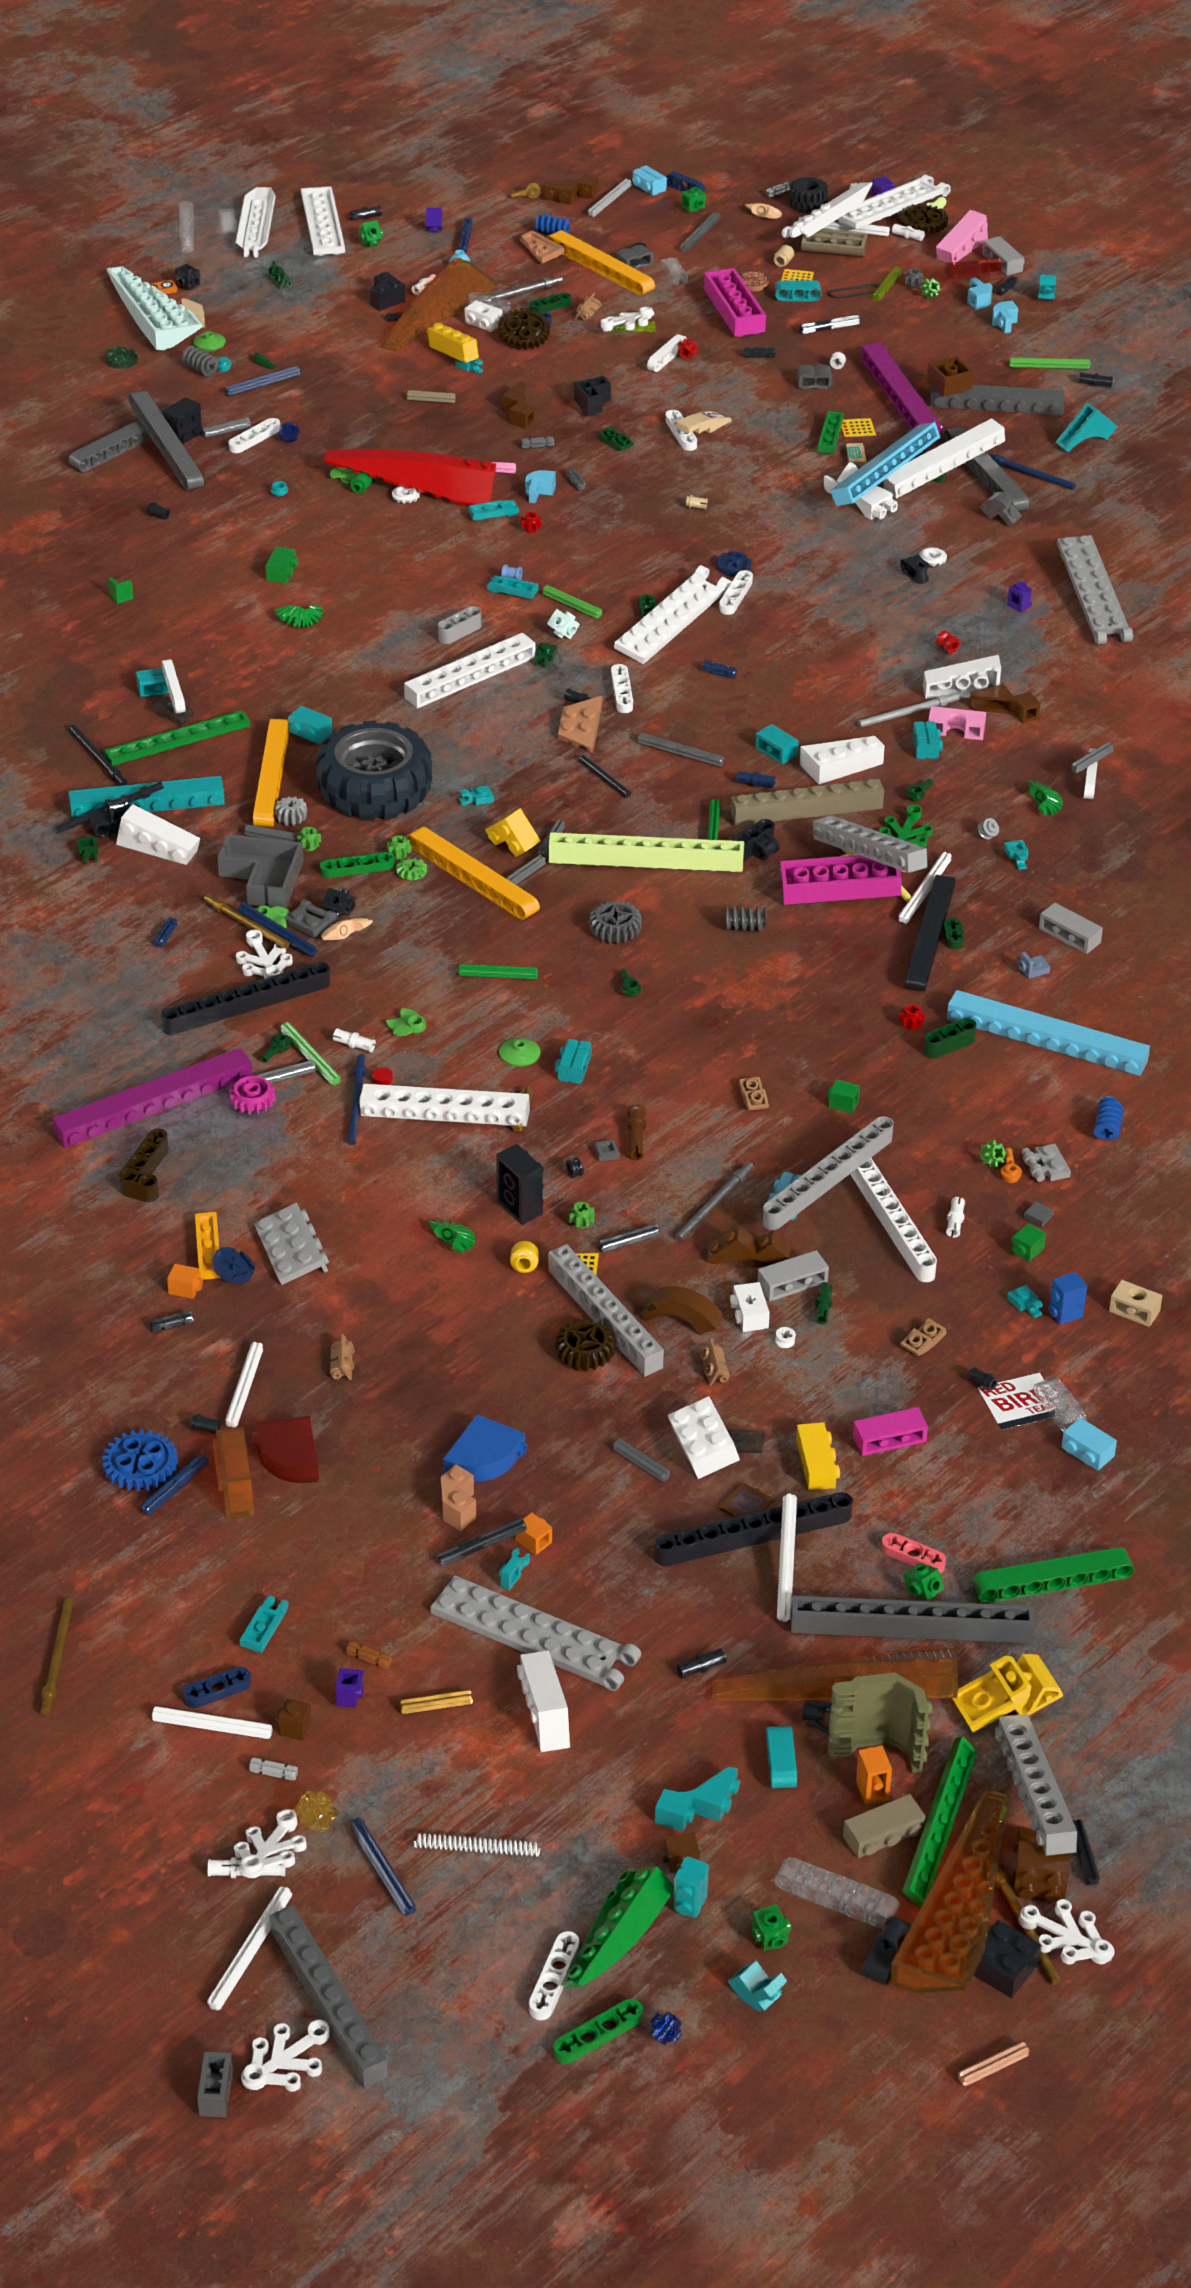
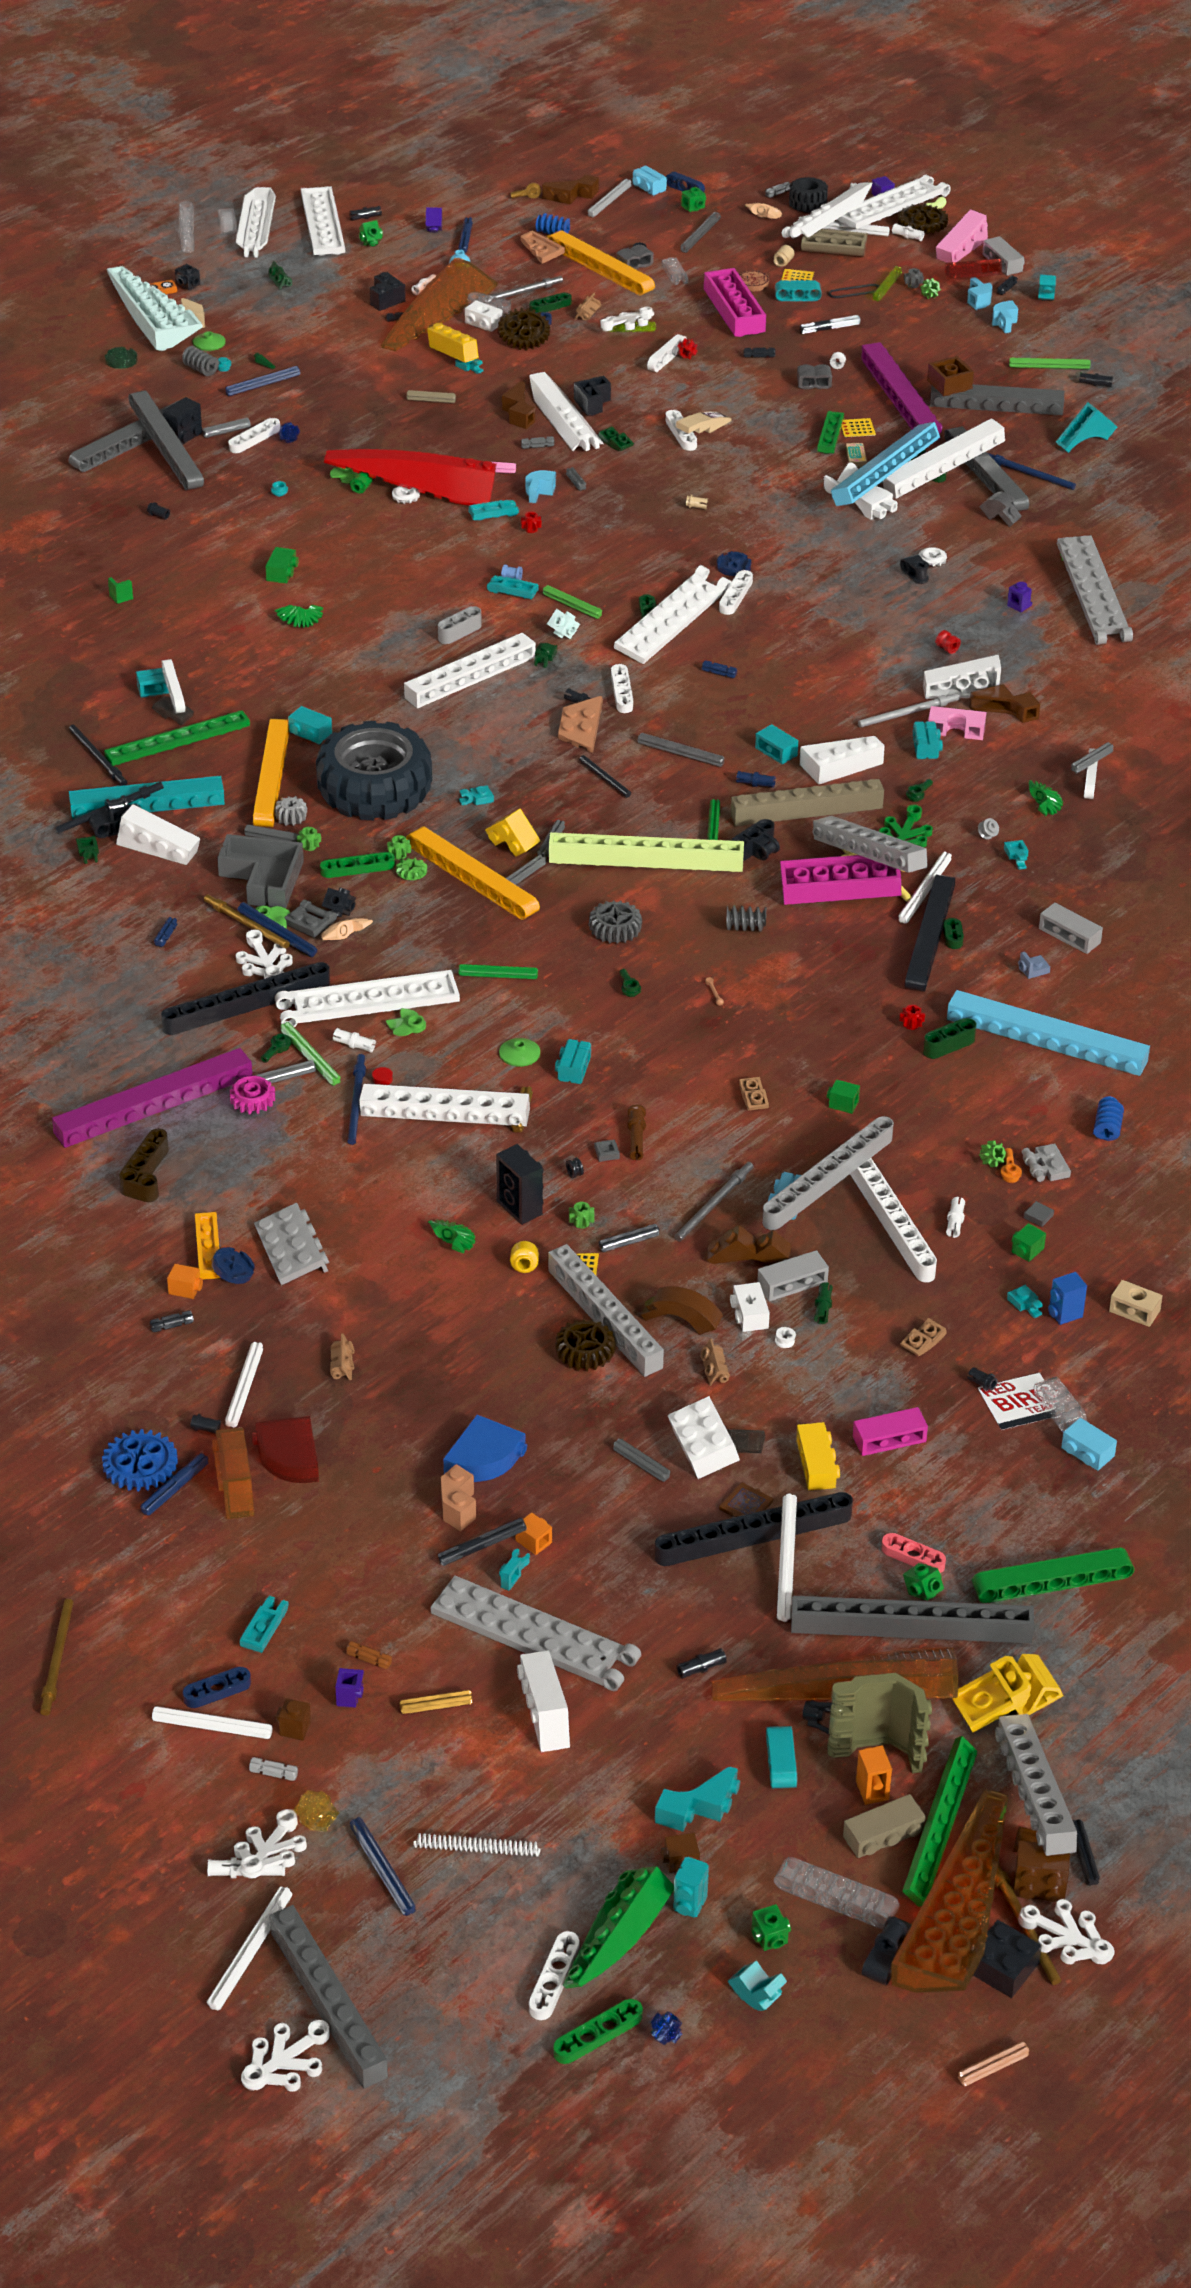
(215, 2084): dark grey brick -> none
(368, 997): none -> white hinge
(562, 413): none -> white hinge
(709, 981): none -> nougat hinge

